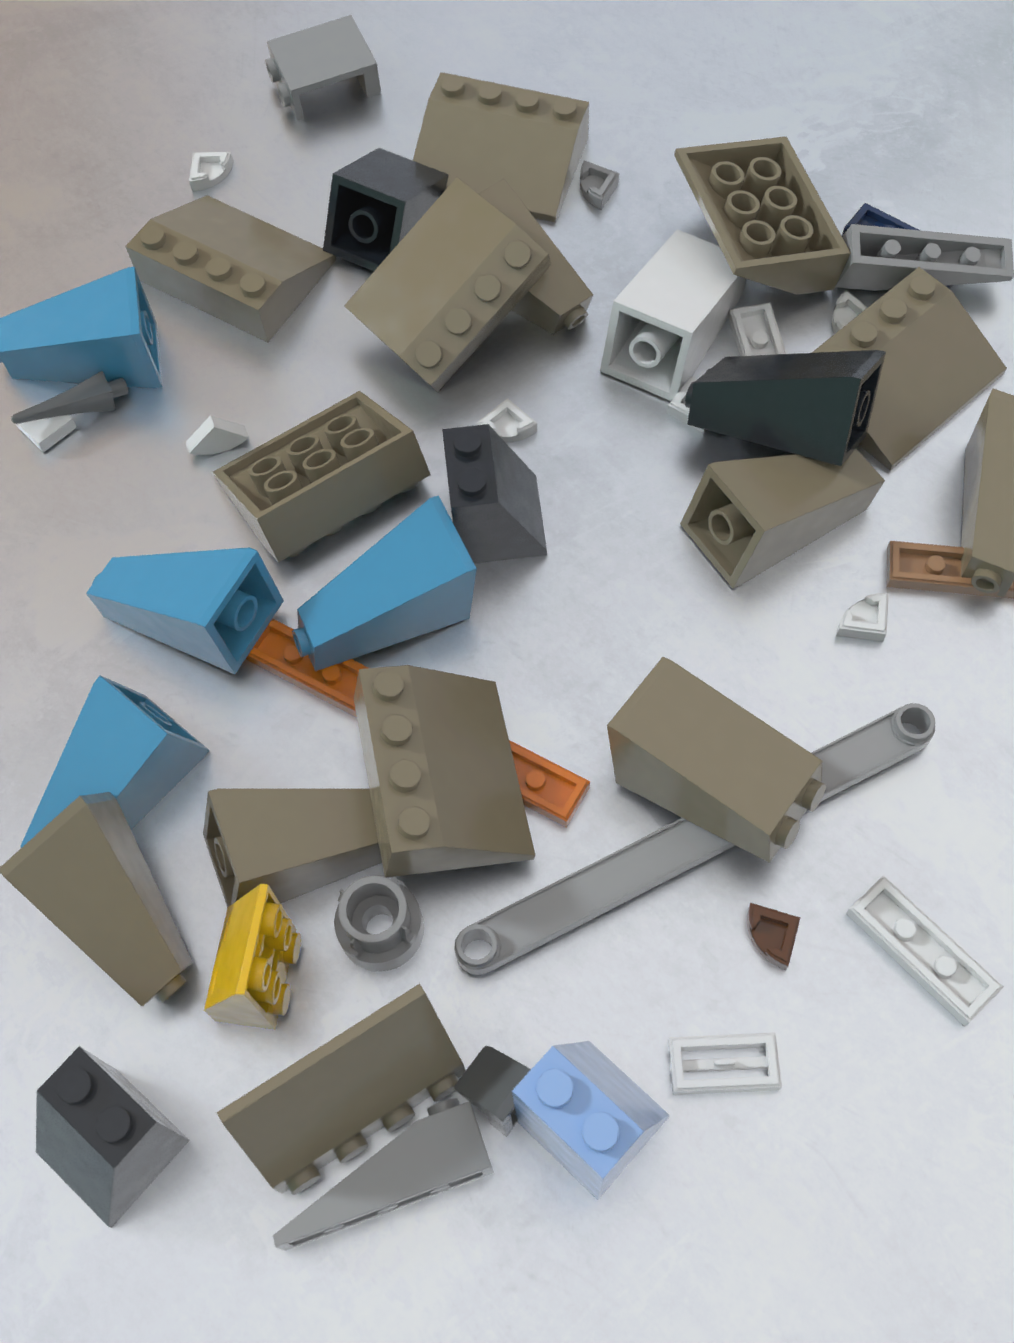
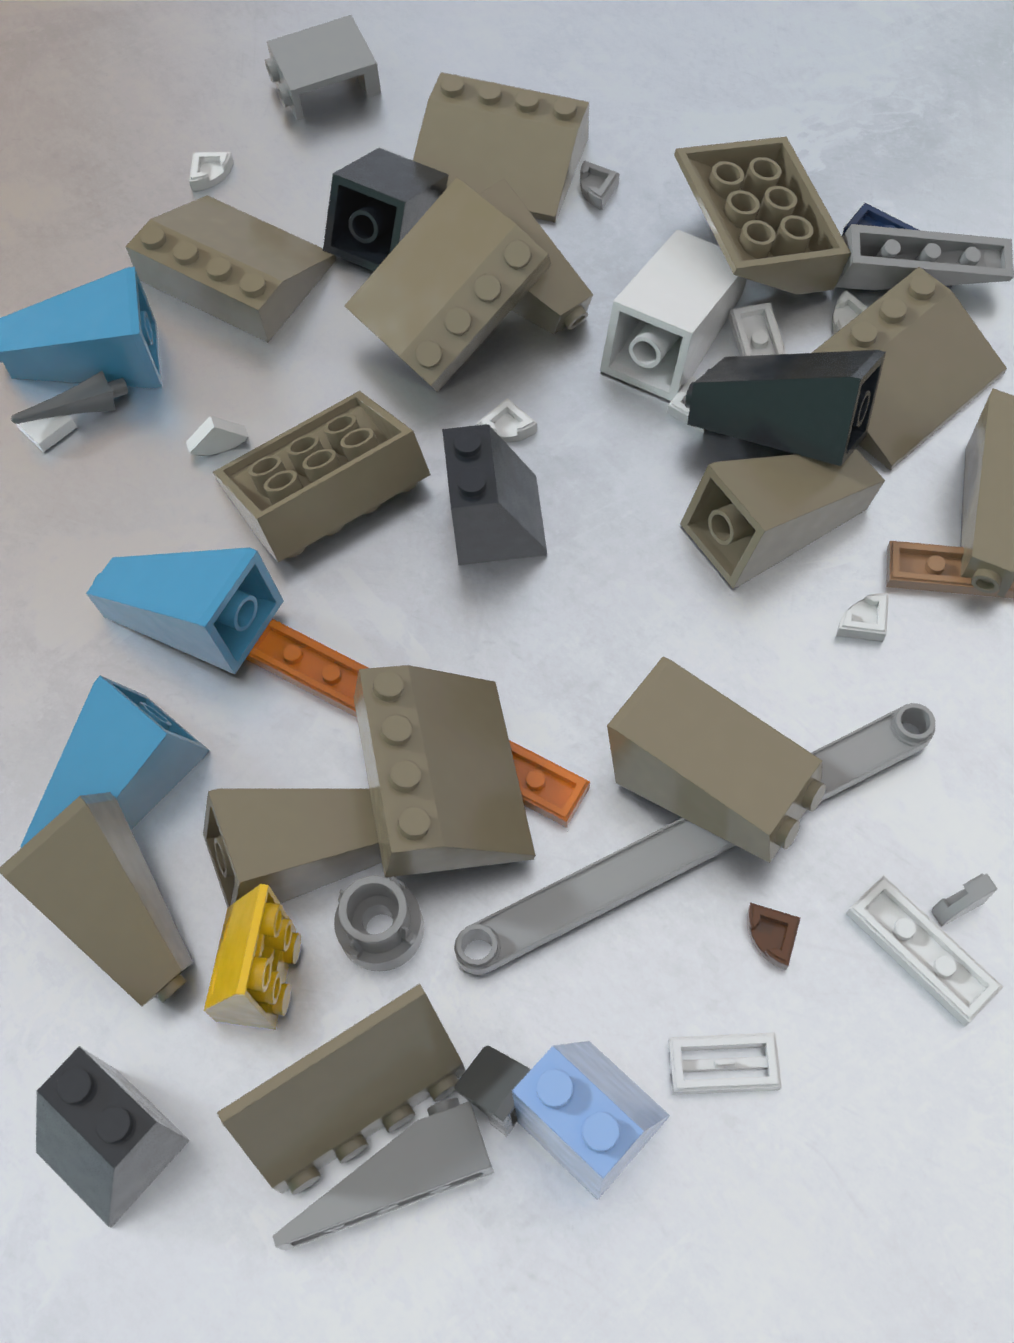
(393, 592): dark azure slope -> none
(976, 893): none -> light grey tile

